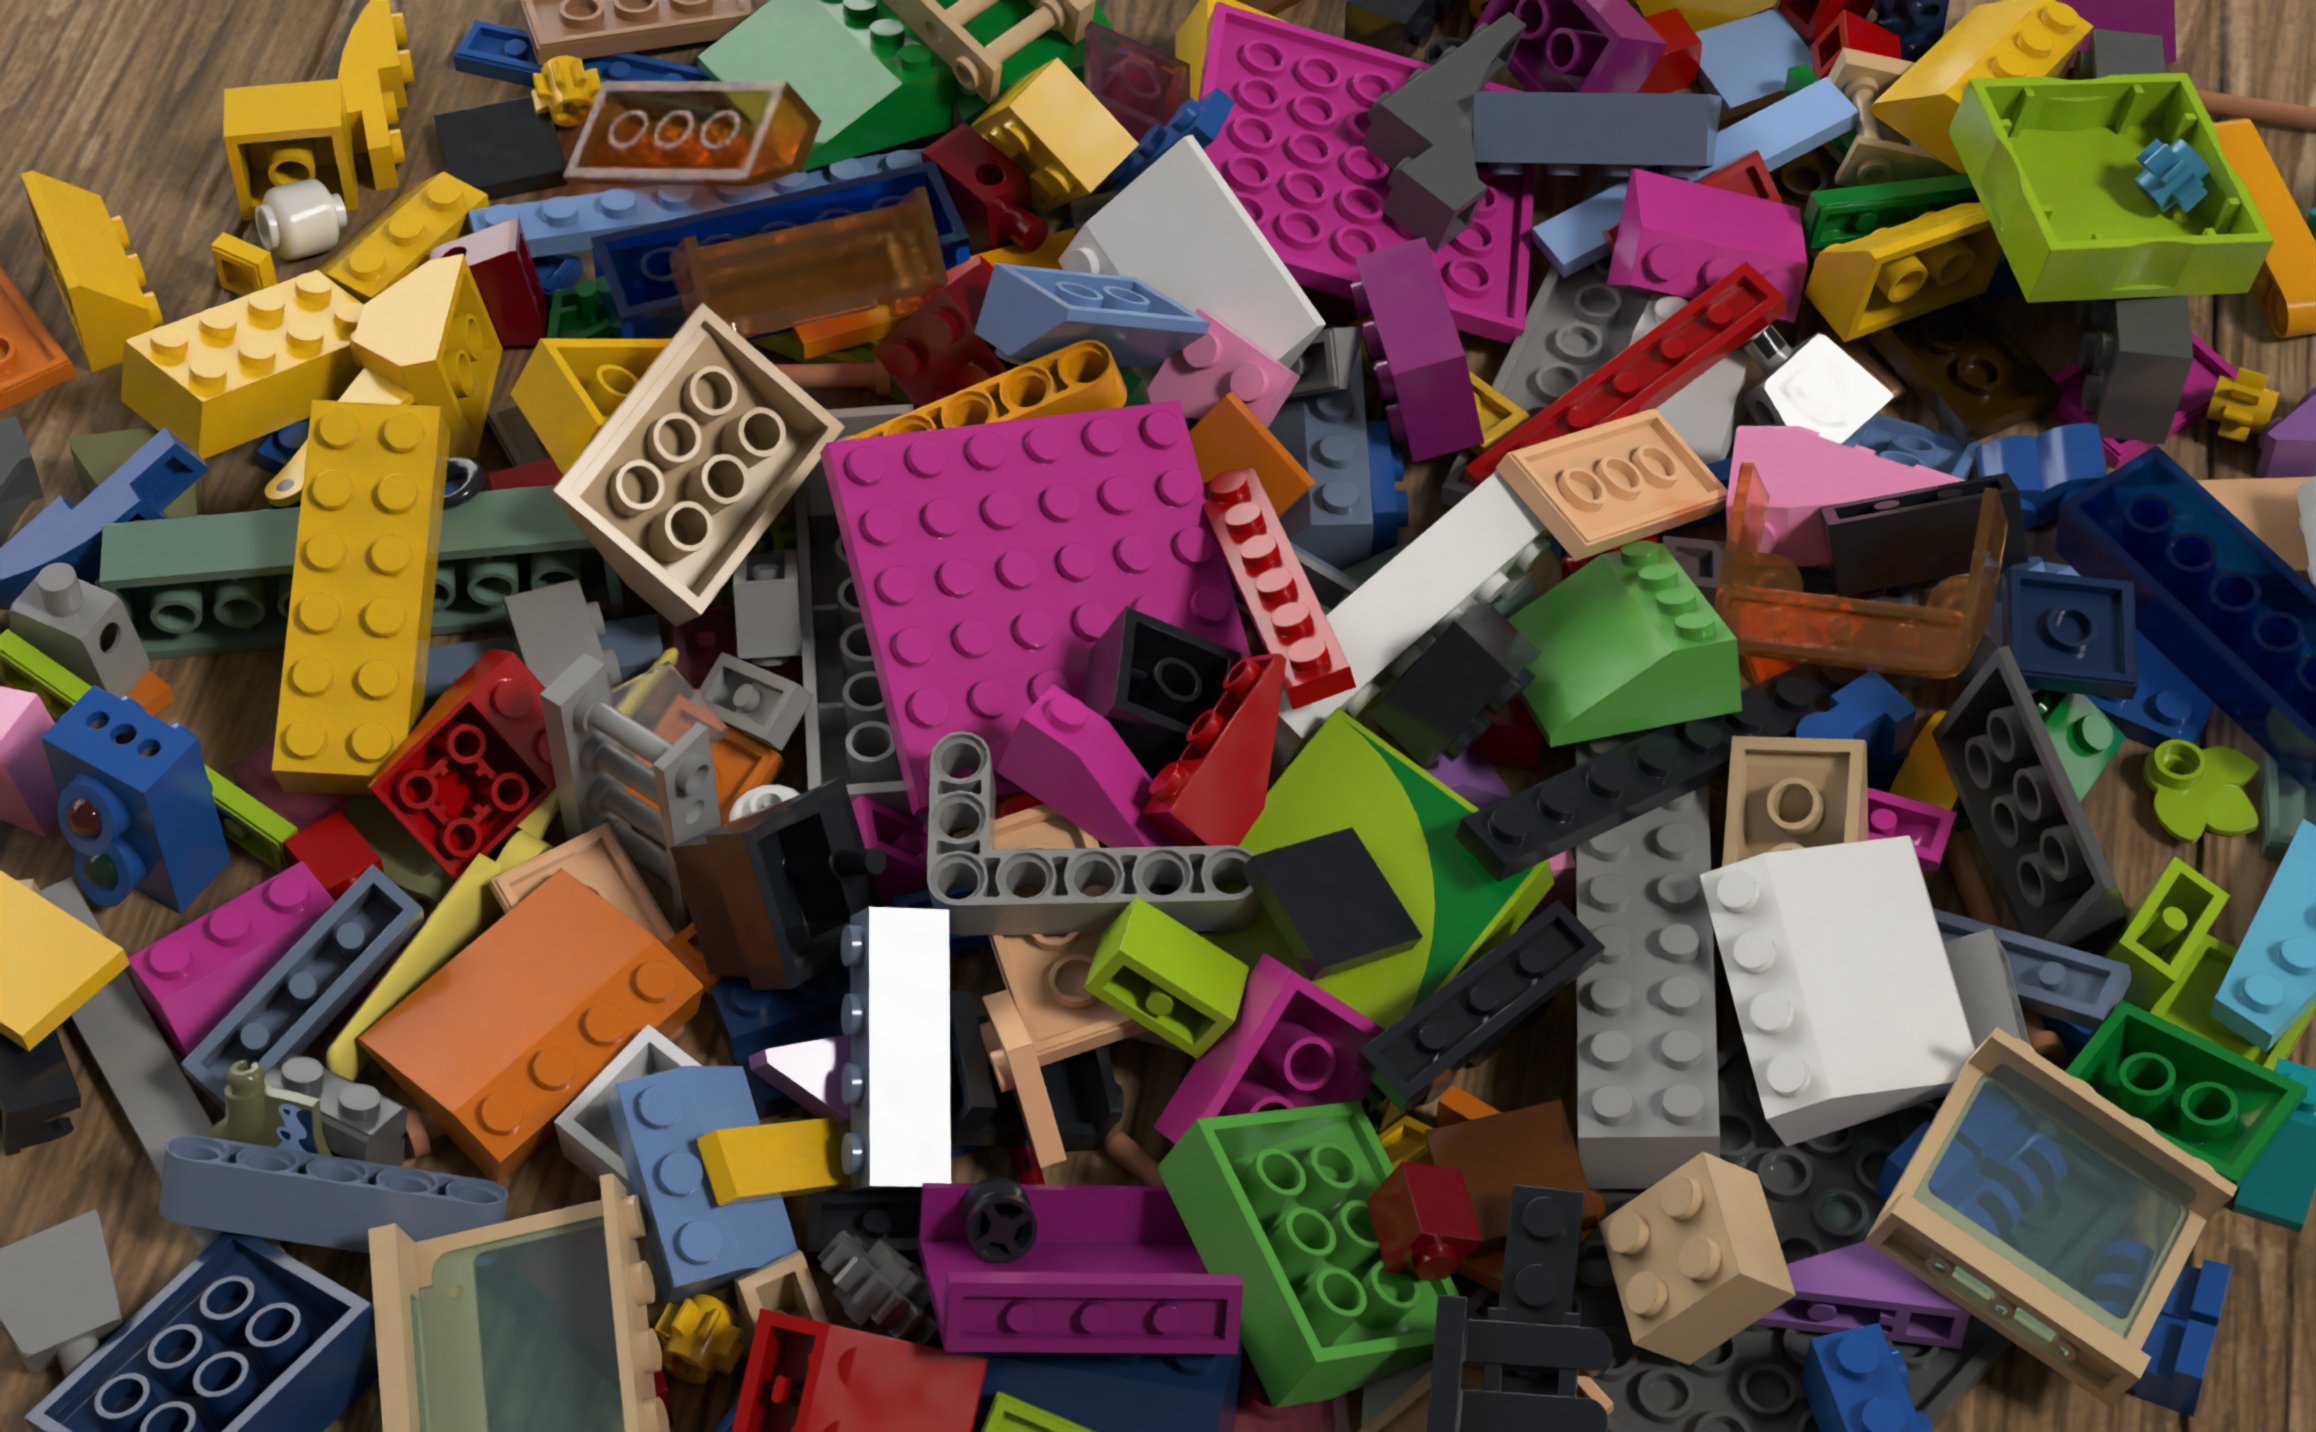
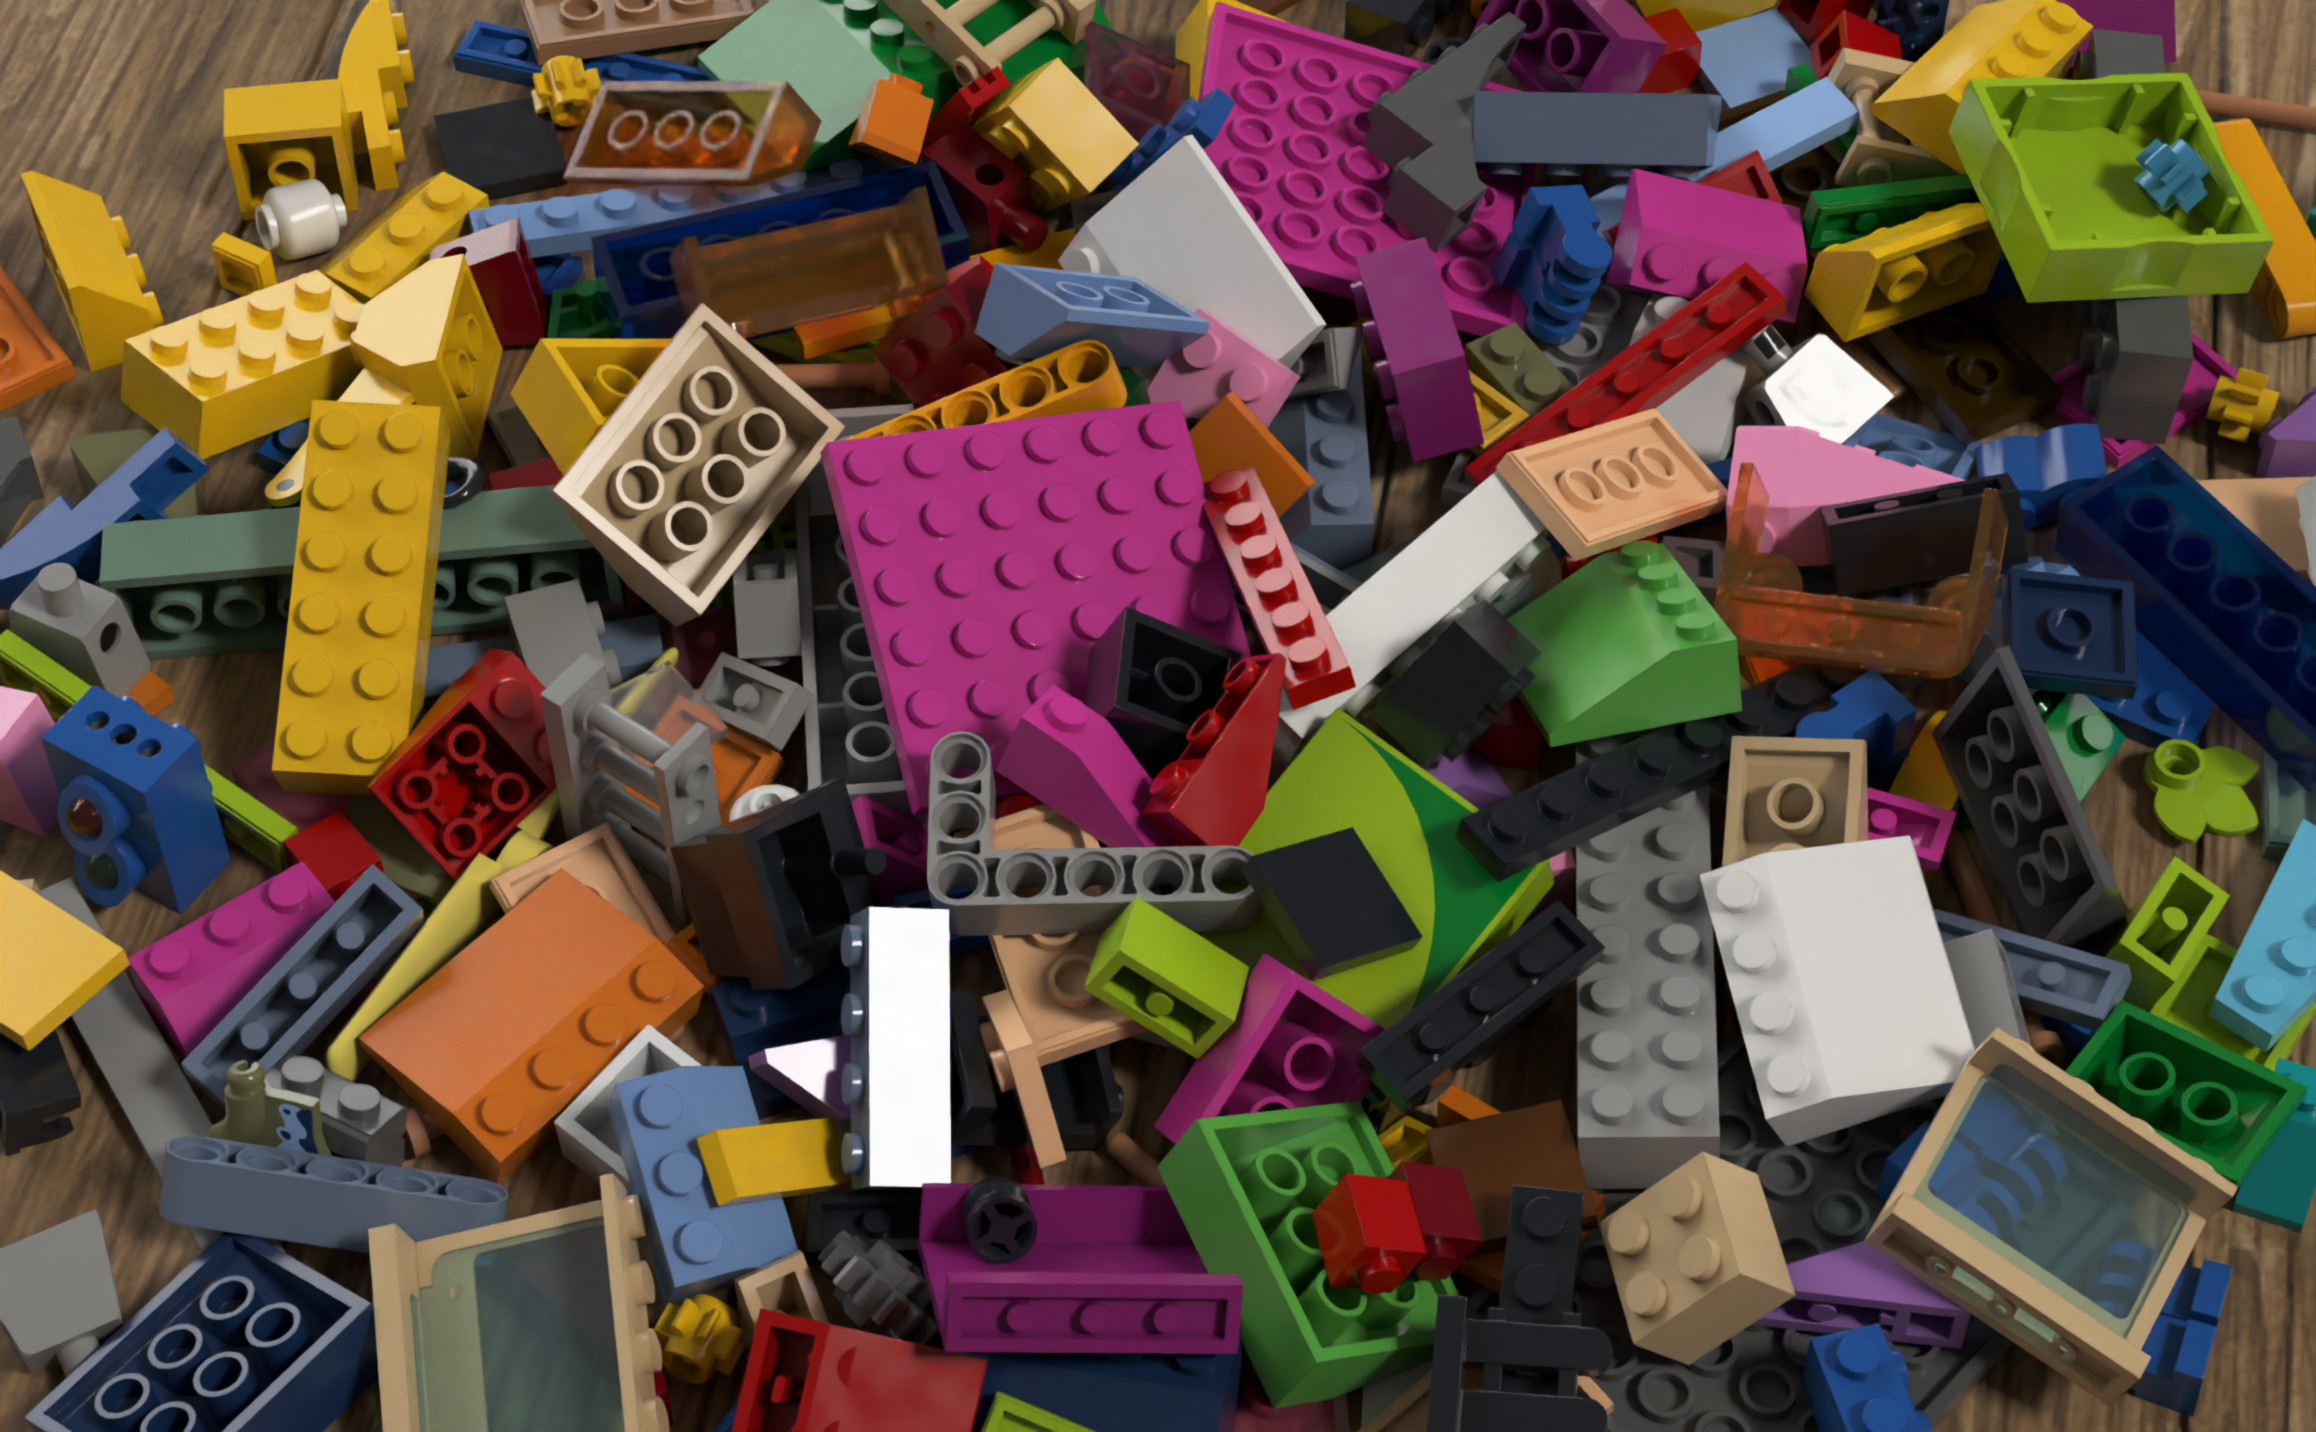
(893, 121): none -> orange slope
(966, 105): none -> red tile
(1368, 1233): none -> red brick
(1386, 468): blue plate -> none
(1516, 369): none -> olive plate
(1554, 259): none -> blue legs

